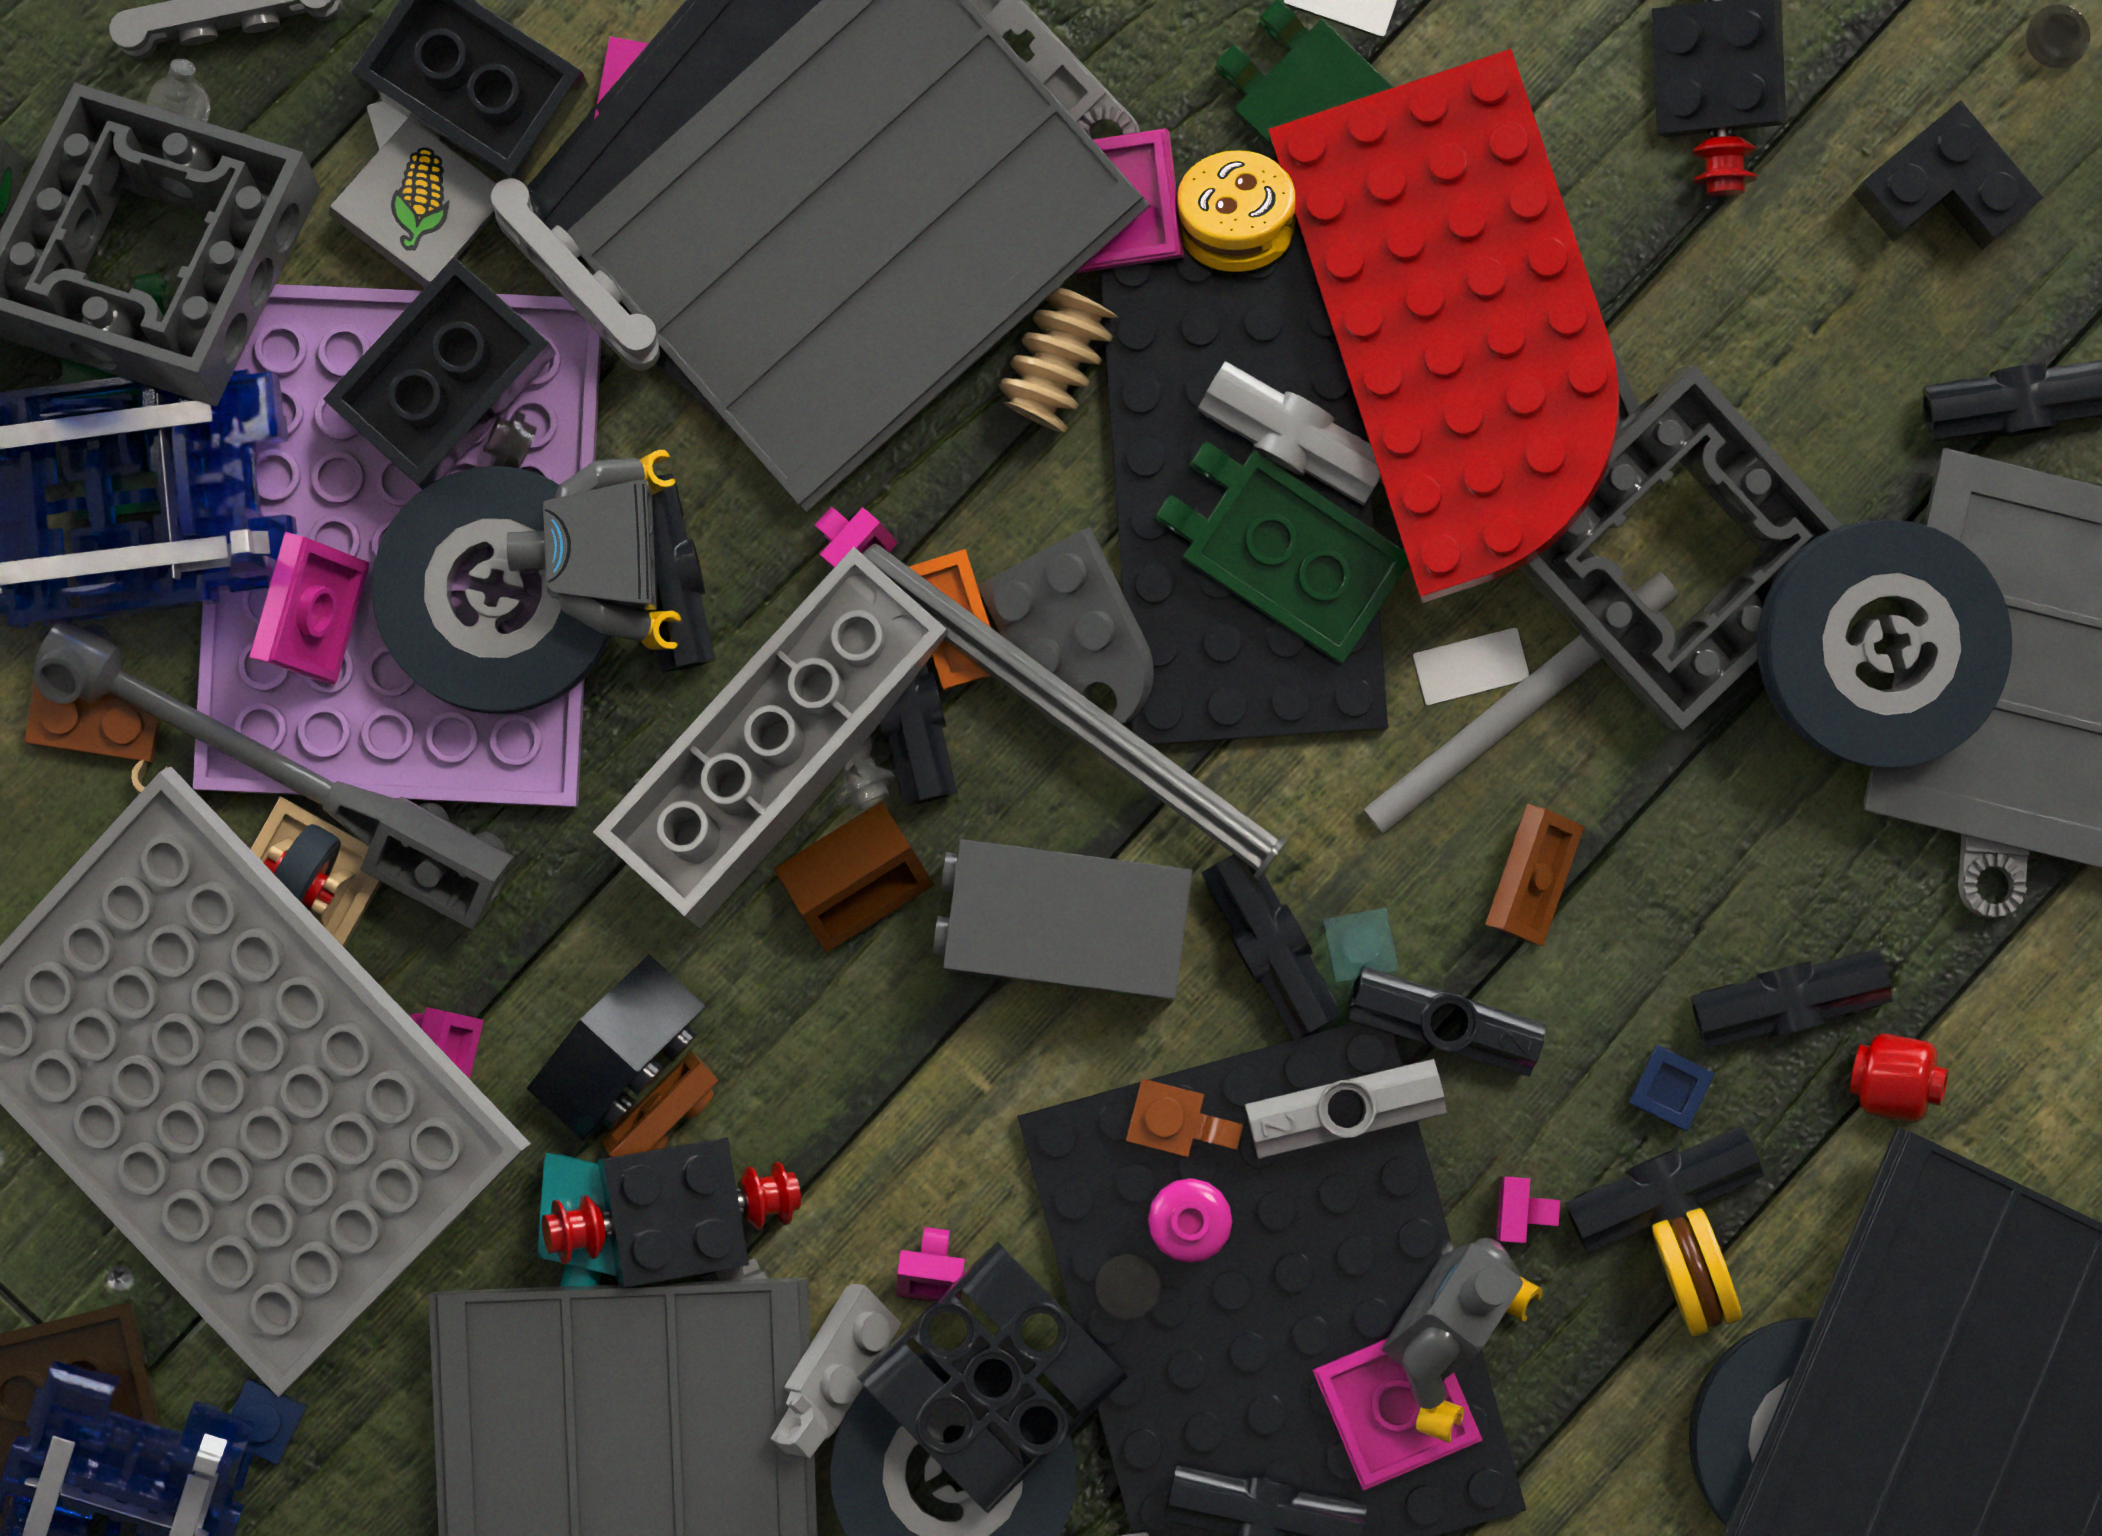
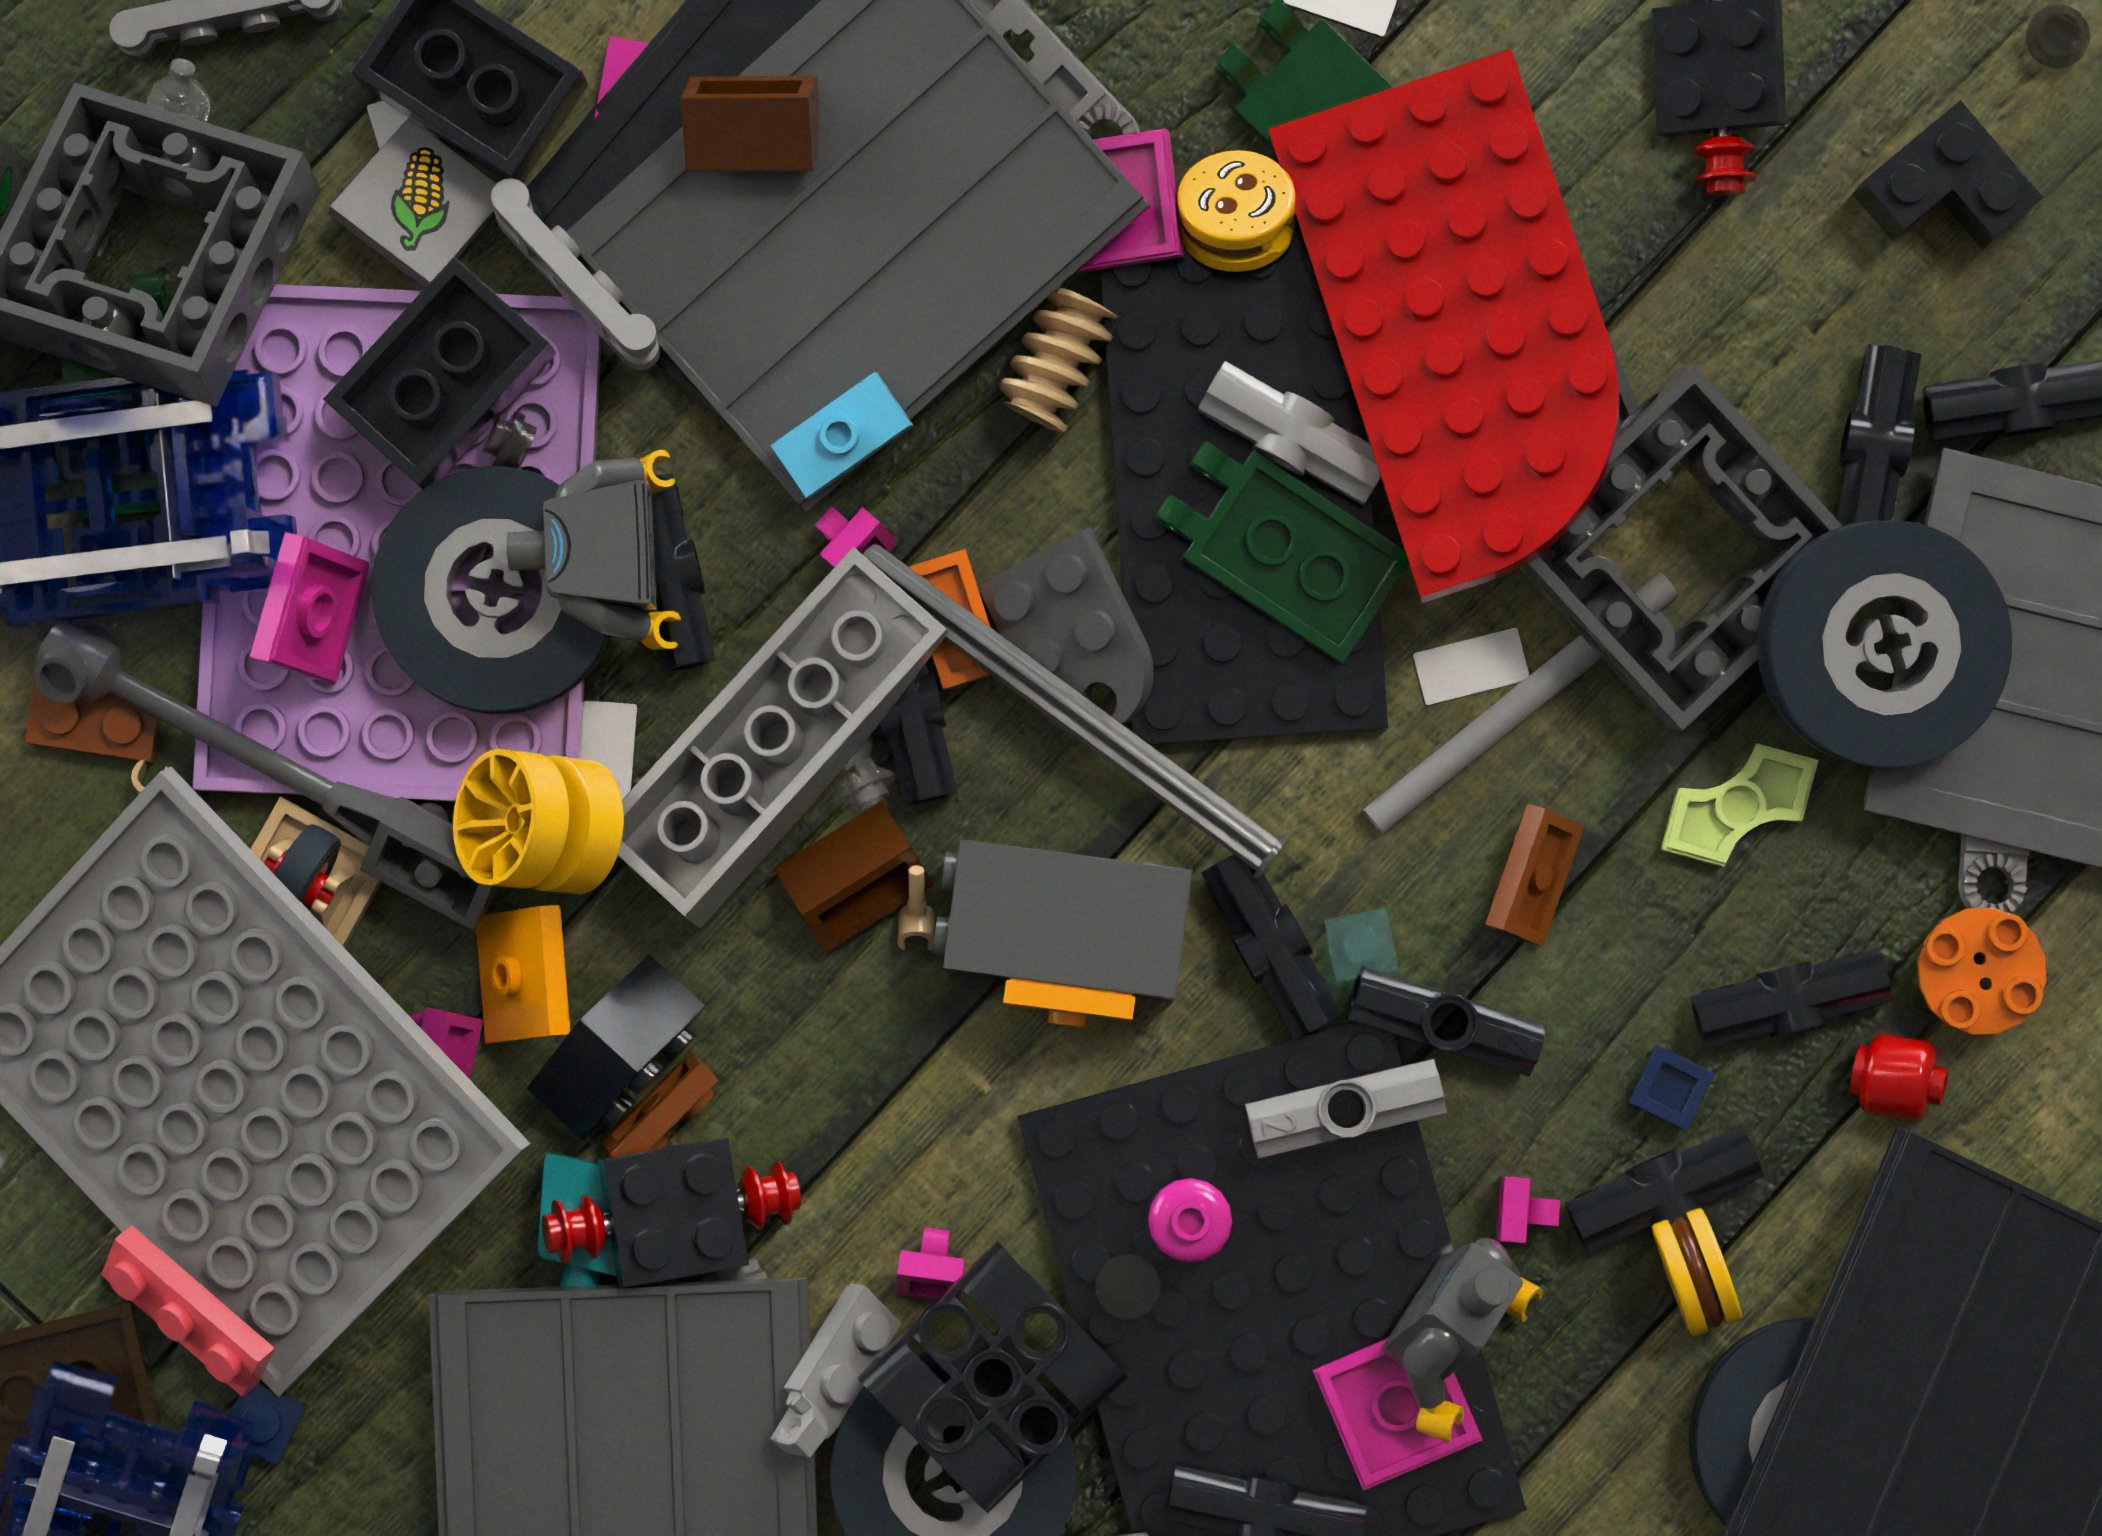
(187, 1311): none -> coral plate
(523, 974): none -> light orange plate
(538, 822): none -> yellow wheel
(610, 738): none -> white sticker
(750, 123): none -> reddish brown brick
(842, 435): none -> medium azure plate
(916, 916): none -> tan hand
(1068, 1003): none -> light orange plate
(1171, 1120): dark orange plate -> none
(1712, 820): none -> yellowish green tile
(1878, 435): none -> black piece
(2011, 964): none -> orange plate

